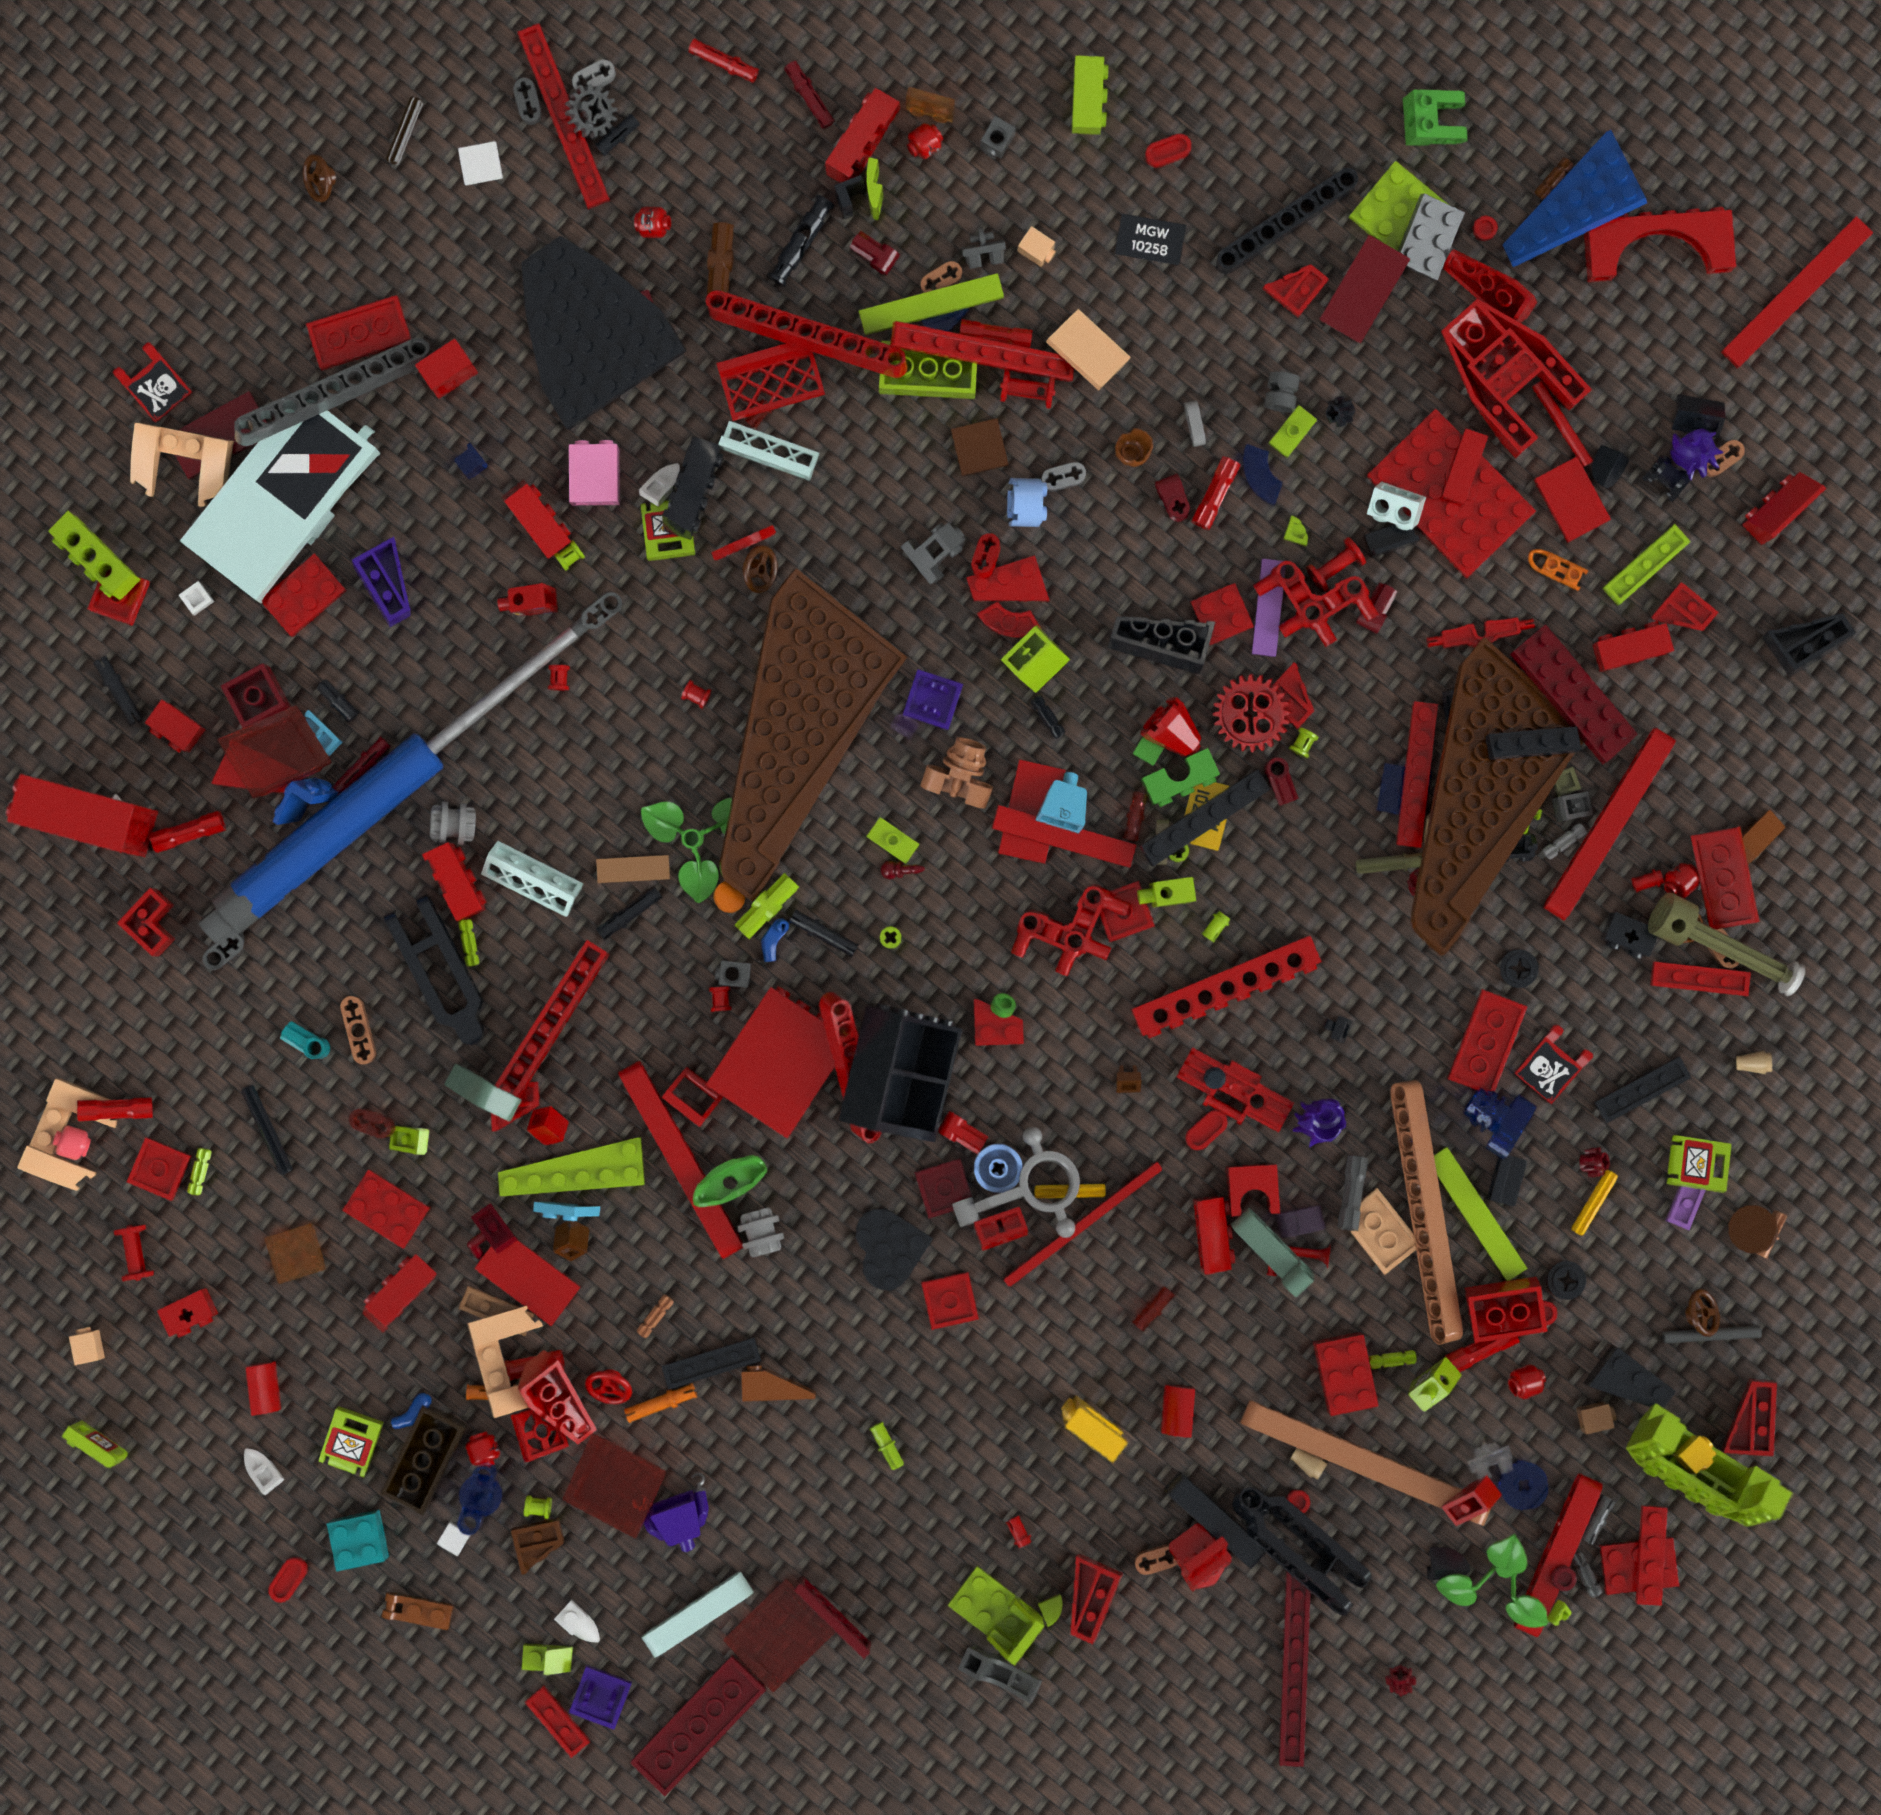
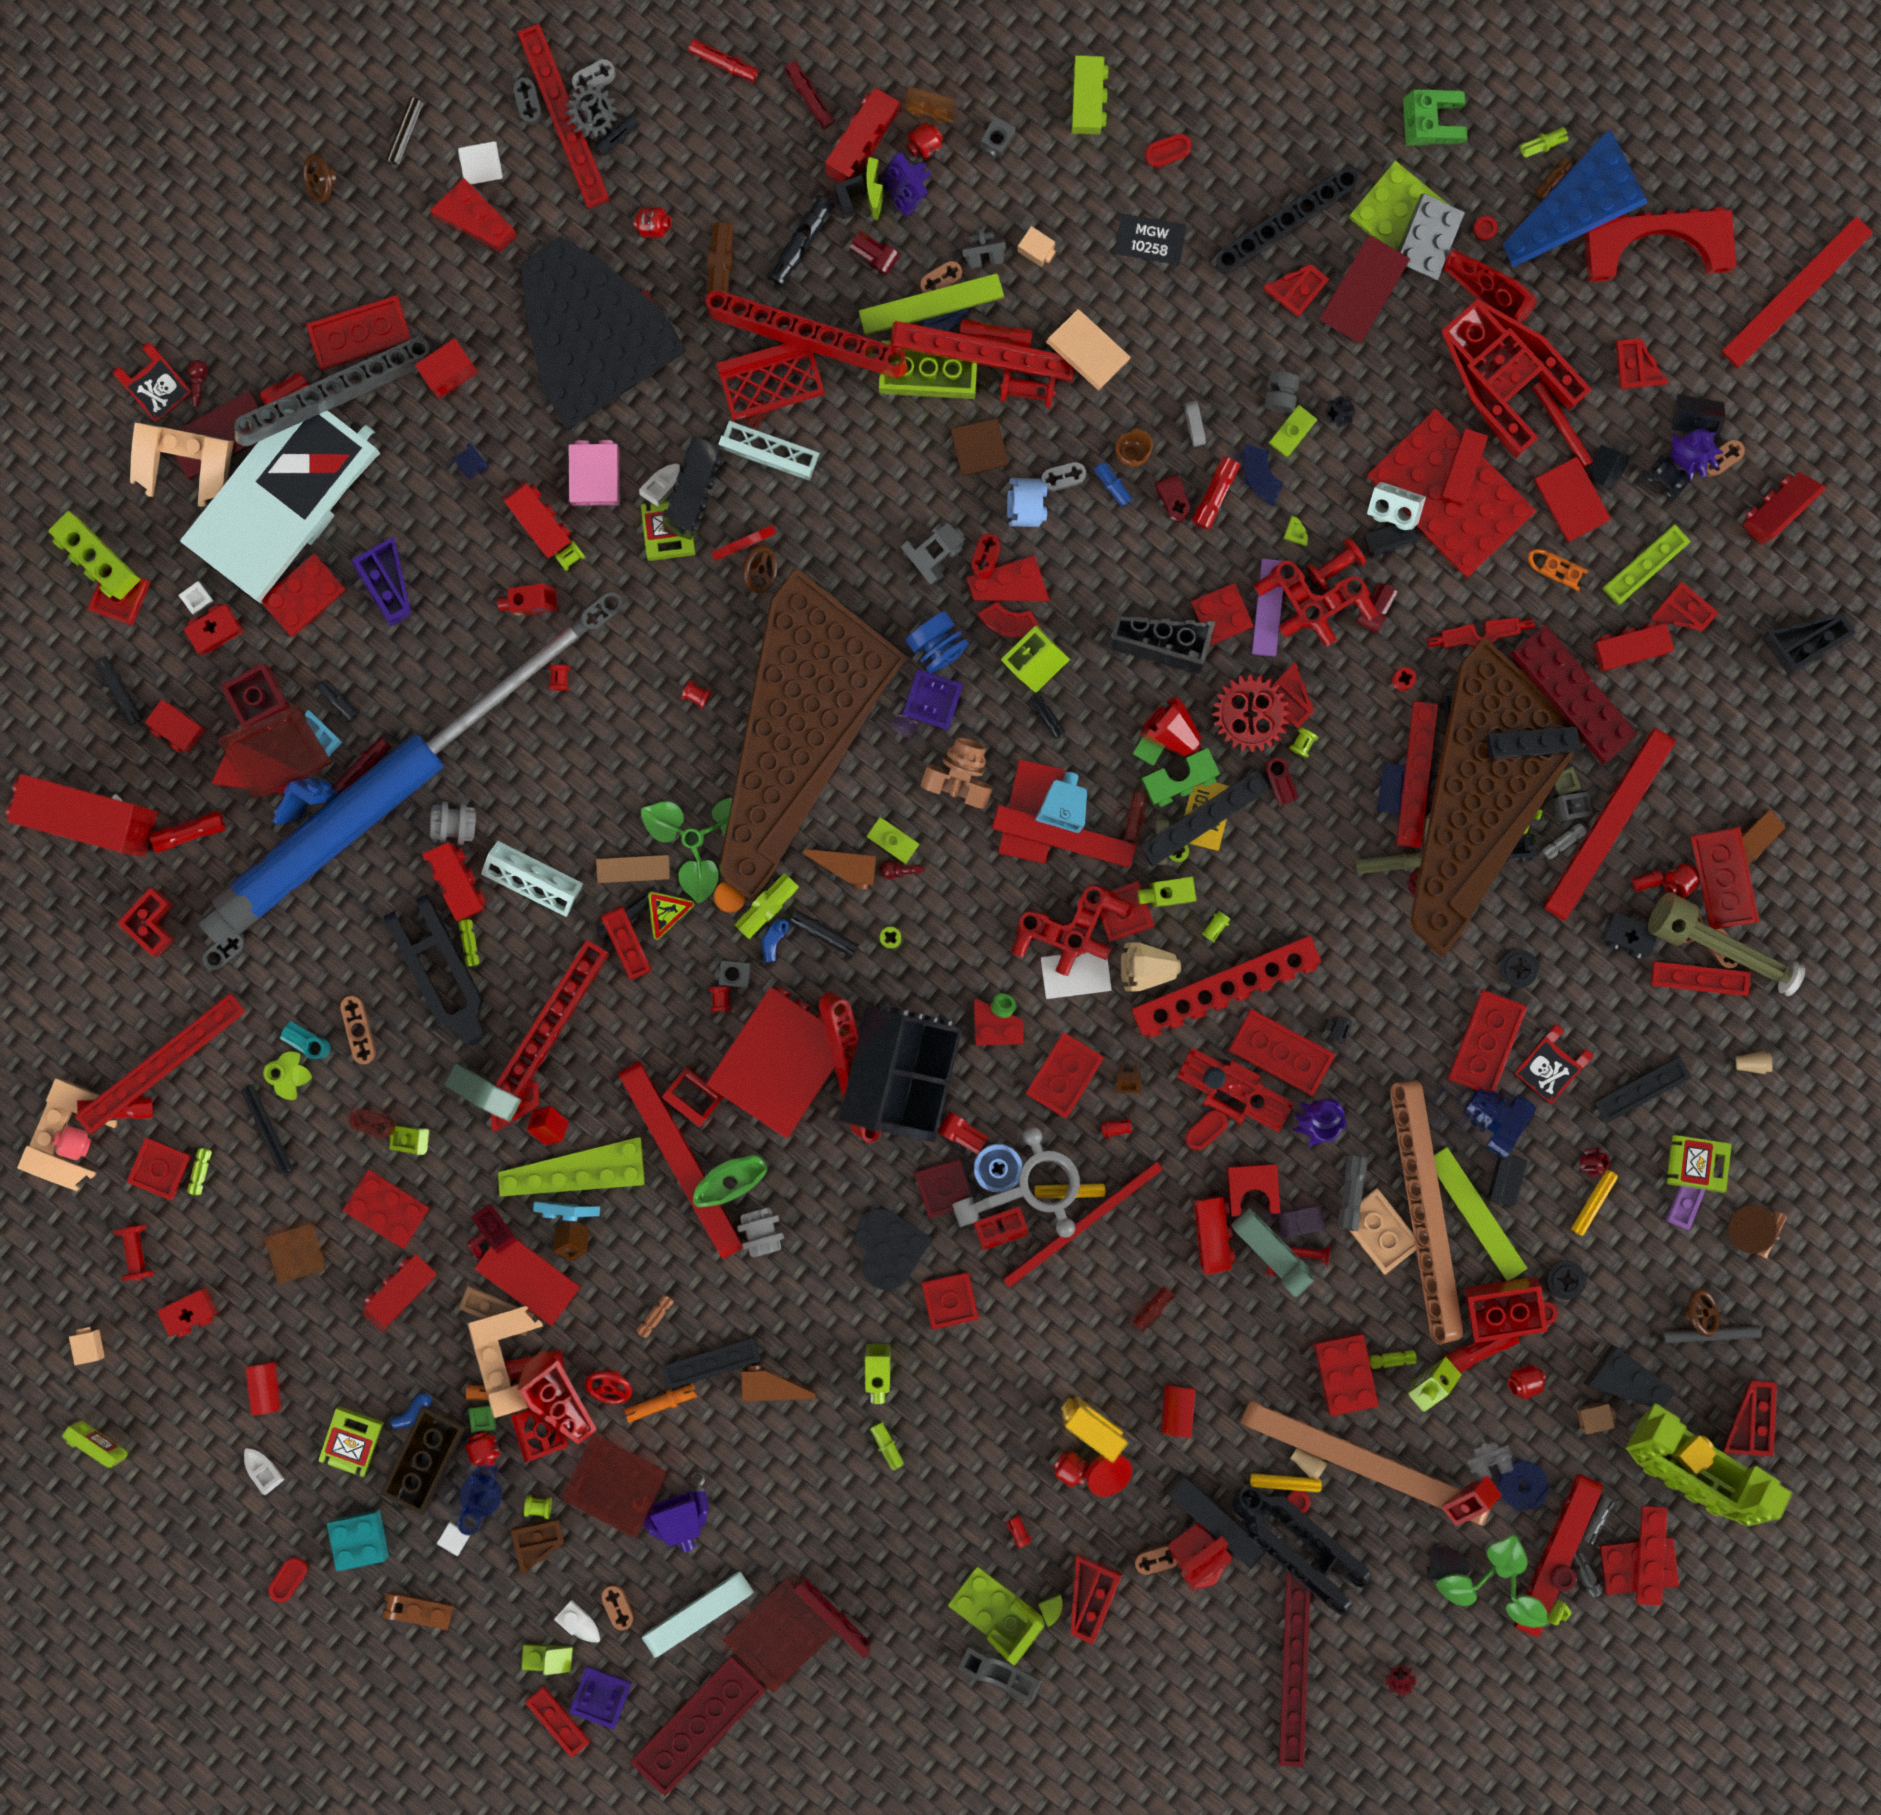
(160, 1064): none -> red tile
(197, 371): none -> dark red bar
(226, 629): none -> red brick
(285, 388): none -> red piece
(290, 1075): none -> lime plate
(474, 216): none -> red wedge
(481, 1419): none -> bright green tile
(612, 1609): none -> nougat beam
(626, 942): none -> red tile
(666, 911): none -> piece
(850, 867): none -> dark orange slope
(877, 1365): none -> lime torso
(904, 183): none -> dark purple plate
(937, 642): none -> blue wheel
(1064, 1075): none -> red plate
(1071, 1469): none -> red head
(1086, 976): none -> white sticker
(1108, 1477): none -> red tile
(1113, 484): none -> blue axle
(1116, 1127): none -> red pin
(1147, 966): none -> tan cone
(1281, 1052): none -> red tile
(1285, 1482): none -> yellow axle
(1401, 685): none -> red bush
(1543, 142): none -> lime axle
(1637, 366): none -> red wing

